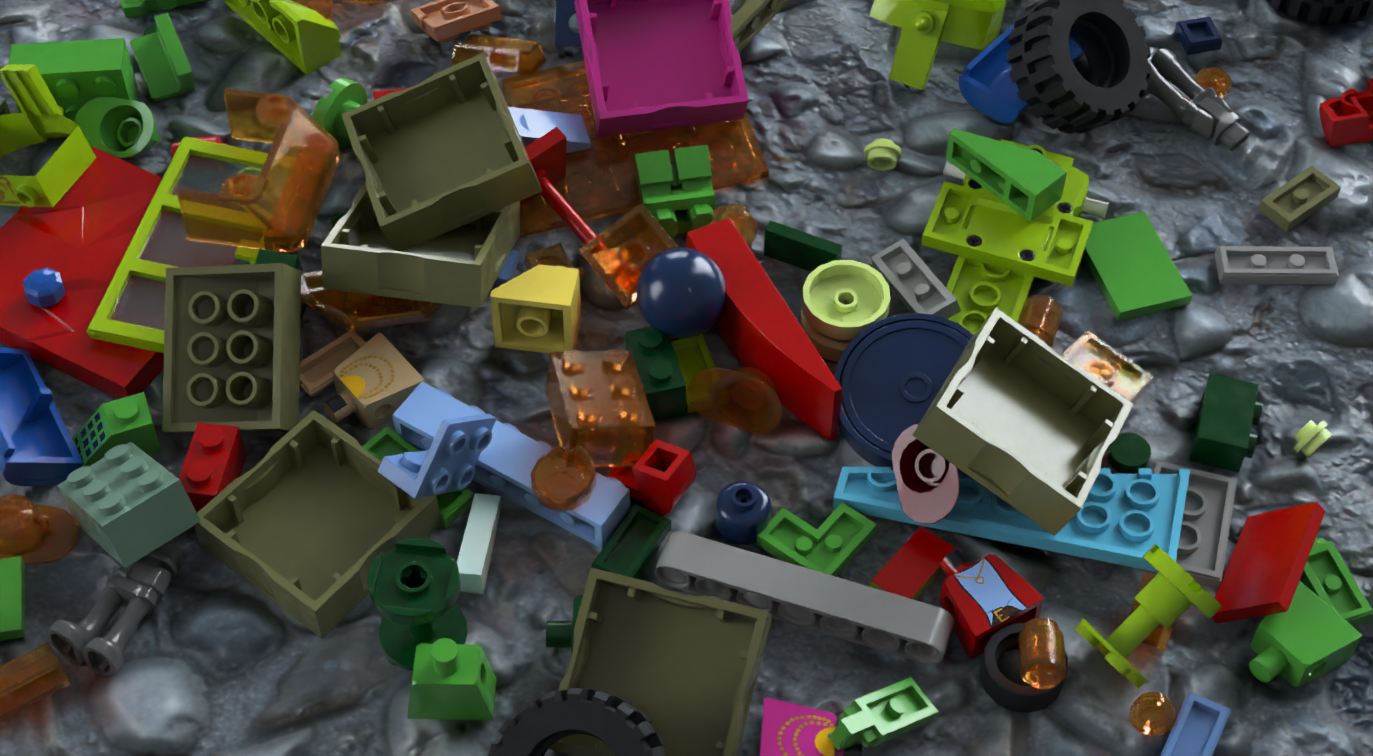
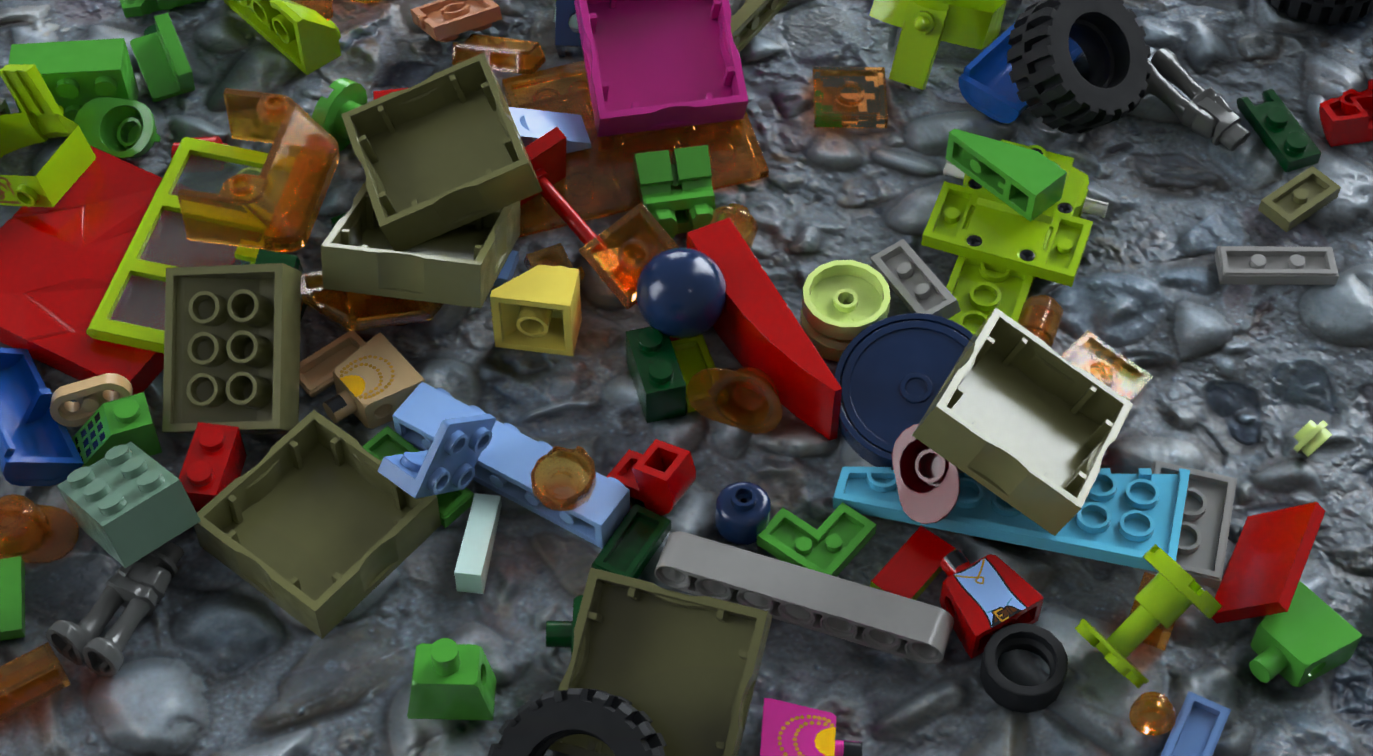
(44, 287): blue tile -> none
(89, 396): none -> tan plate
(417, 597): dark green piece -> none
(599, 405): clear orange brick -> none
(798, 247): dark green tile -> none
(849, 97): none -> clear orange tile
(882, 154): yellowish green plate -> none
(883, 715): bright green hinge -> none
(1042, 653): clear orange brick -> none
(1129, 453): dark green tile -> none
(1134, 267): bright green tile -> none
(1198, 35): dark blue tile -> none
(1214, 78): clear orange plate -> none
(1225, 423): dark green brick -> none
(1280, 131): none -> dark green hinge
(1334, 584): bright green hinge -> none

